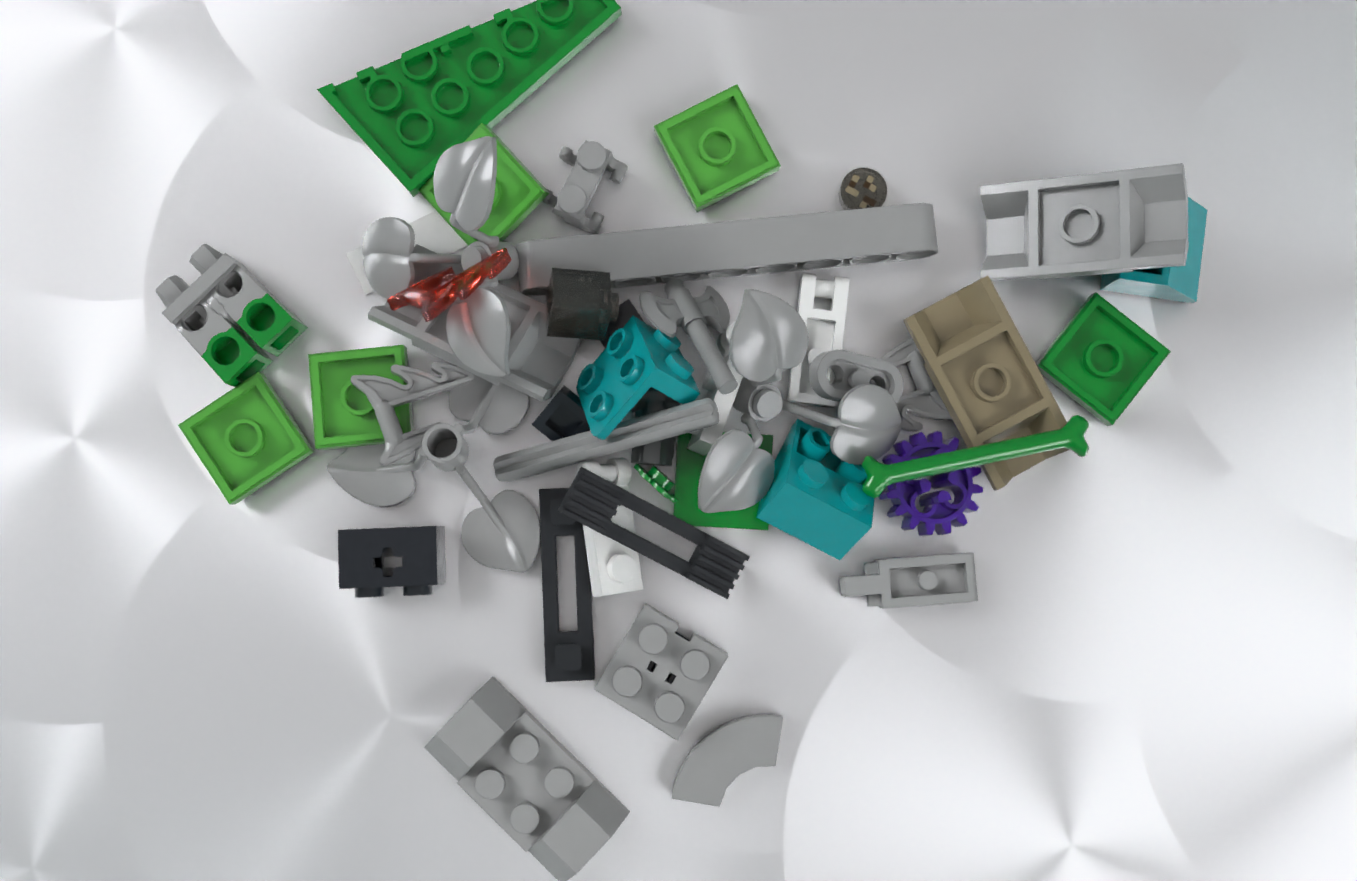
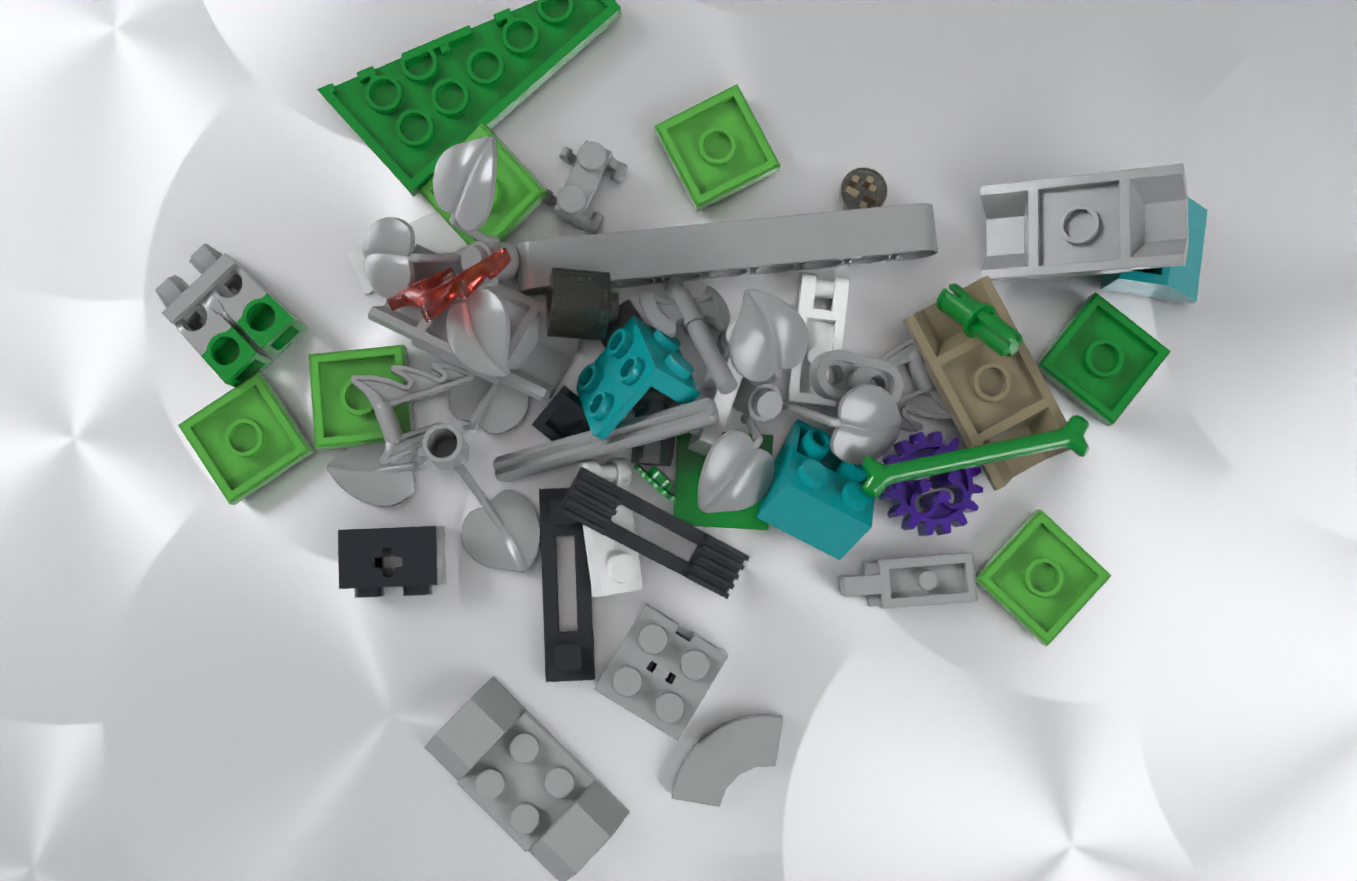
(979, 320): none -> green axle
(1042, 577): none -> bright green plate

